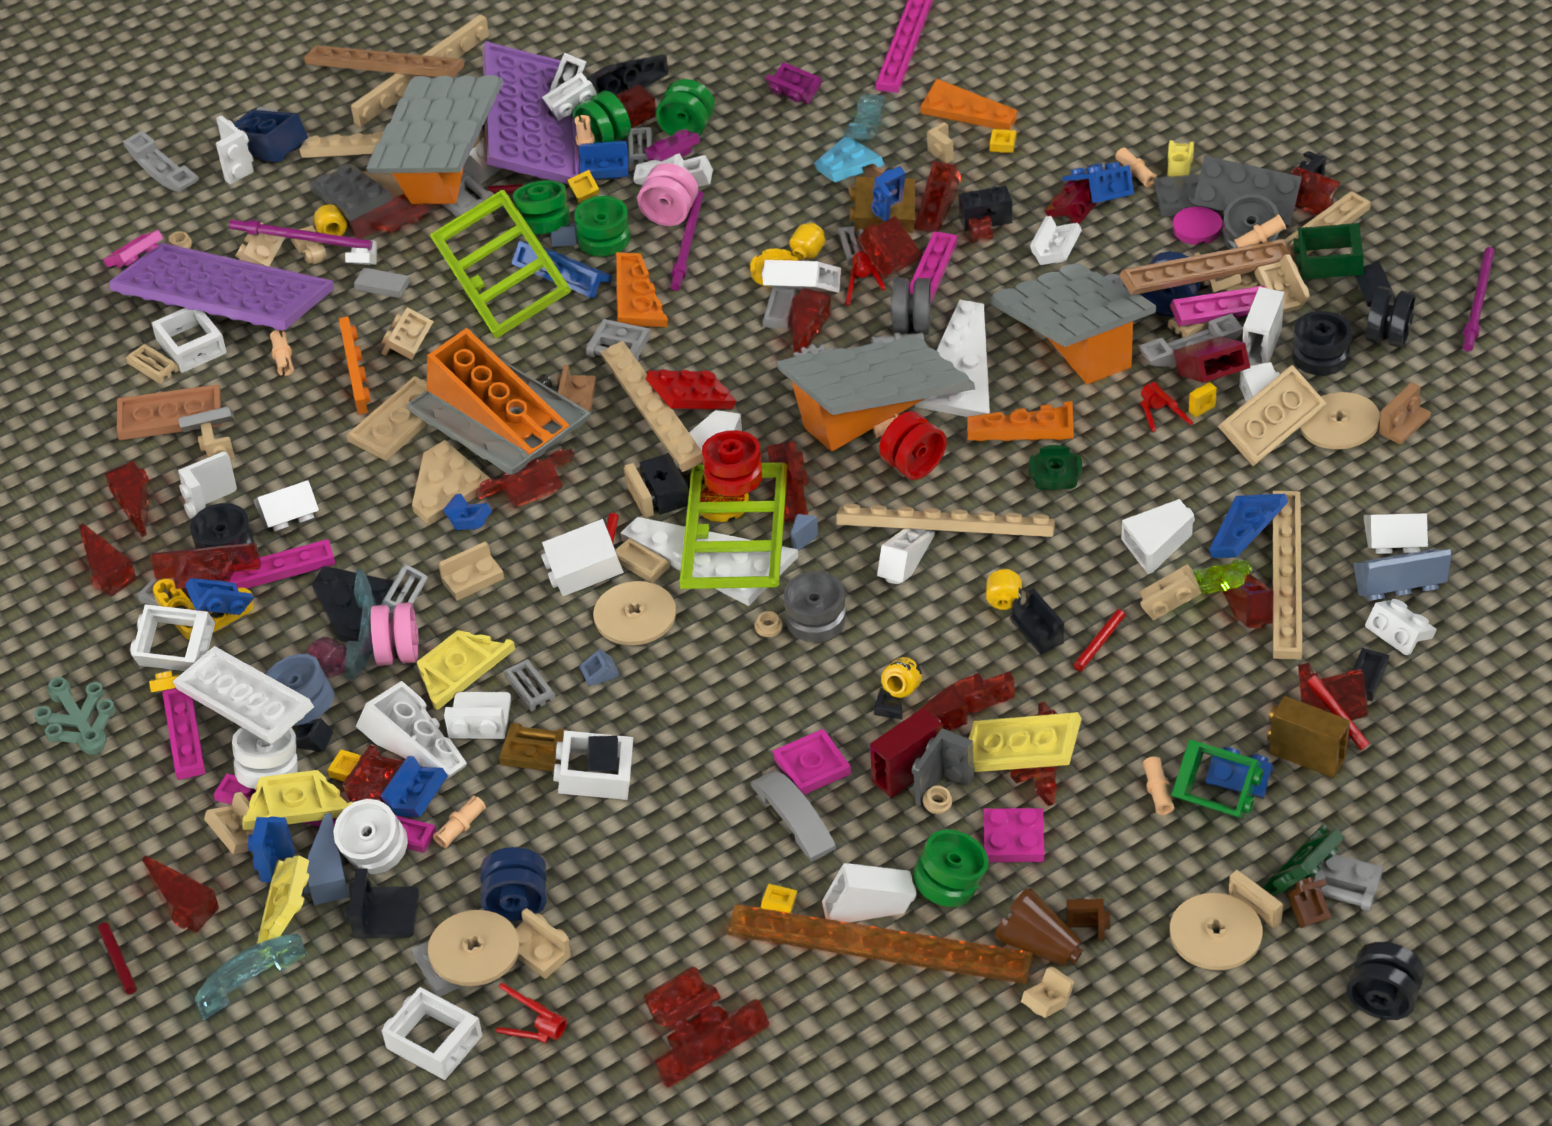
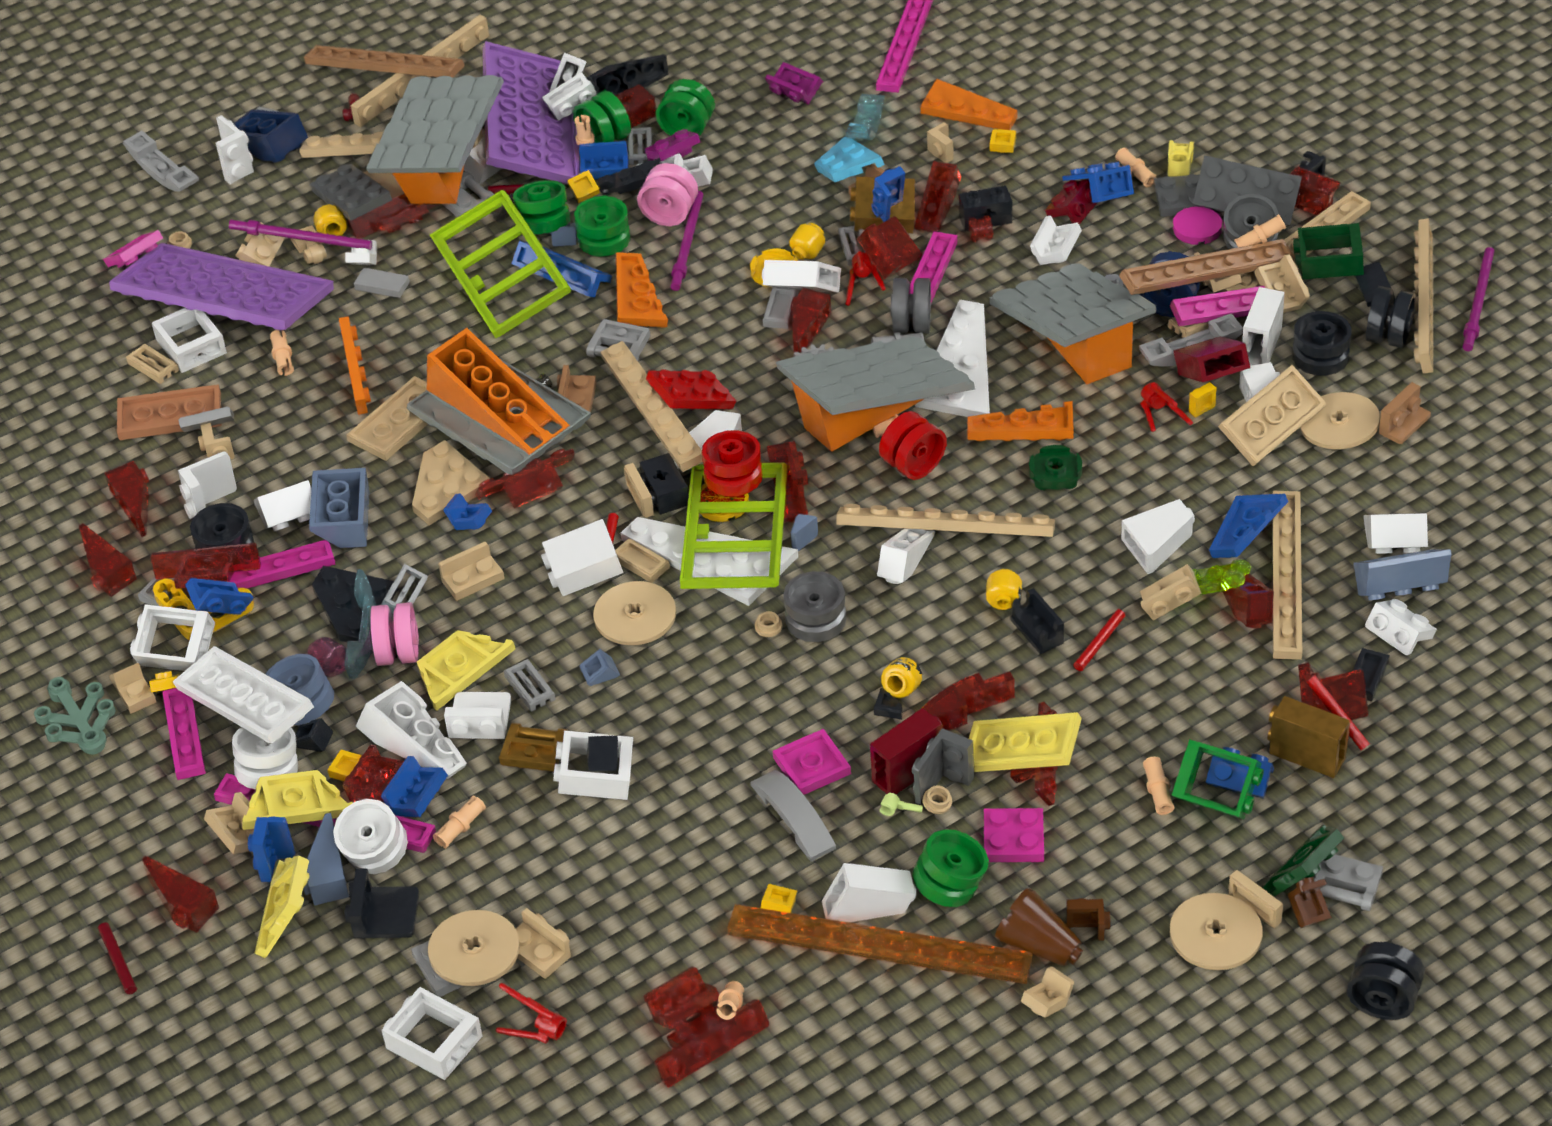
(133, 688): none -> tan slope
(281, 951): clear light blue slope -> none
(340, 506): none -> sand blue slope
(347, 113): none -> dark red arm
(407, 334): tan bracket -> none
(512, 882): dark blue wheel -> none
(626, 179): none -> black hinge
(730, 1000): none -> light nougat pin
(892, 802): none -> yellowish green hand
(1424, 300): none -> tan plate

